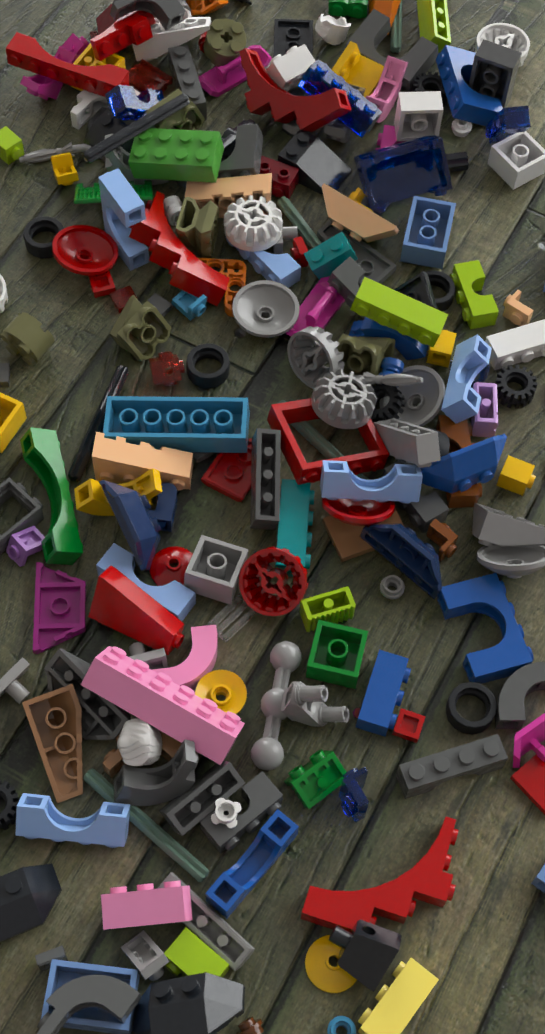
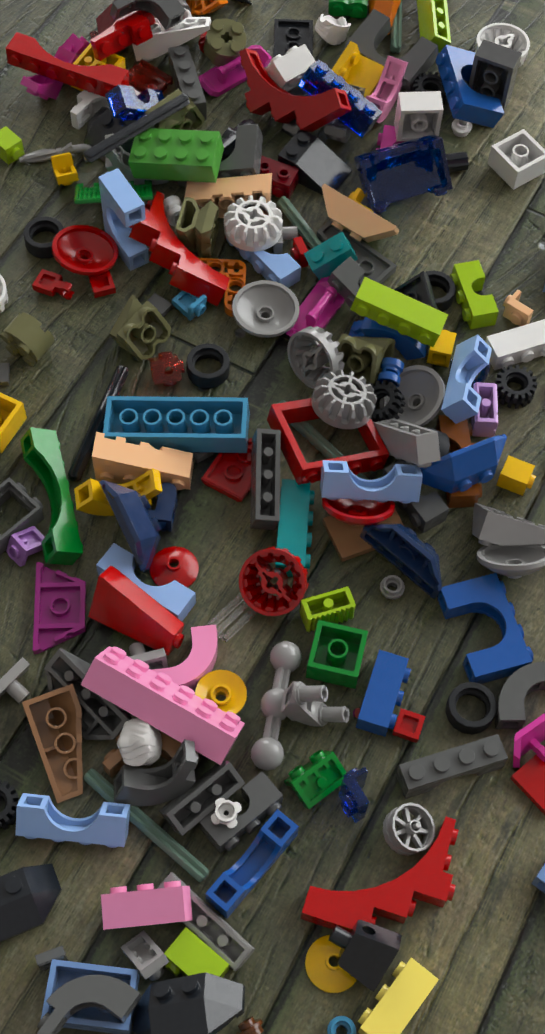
(50, 283): none -> red plate
(121, 297): clear red tile -> none
(215, 569): light grey brick -> none
(391, 379): light grey piece -> none
(408, 829): none -> light grey wheel
(427, 232): medium blue brick -> none
(444, 537): dark orange bracket -> none
(508, 122): clear blue arch -> none

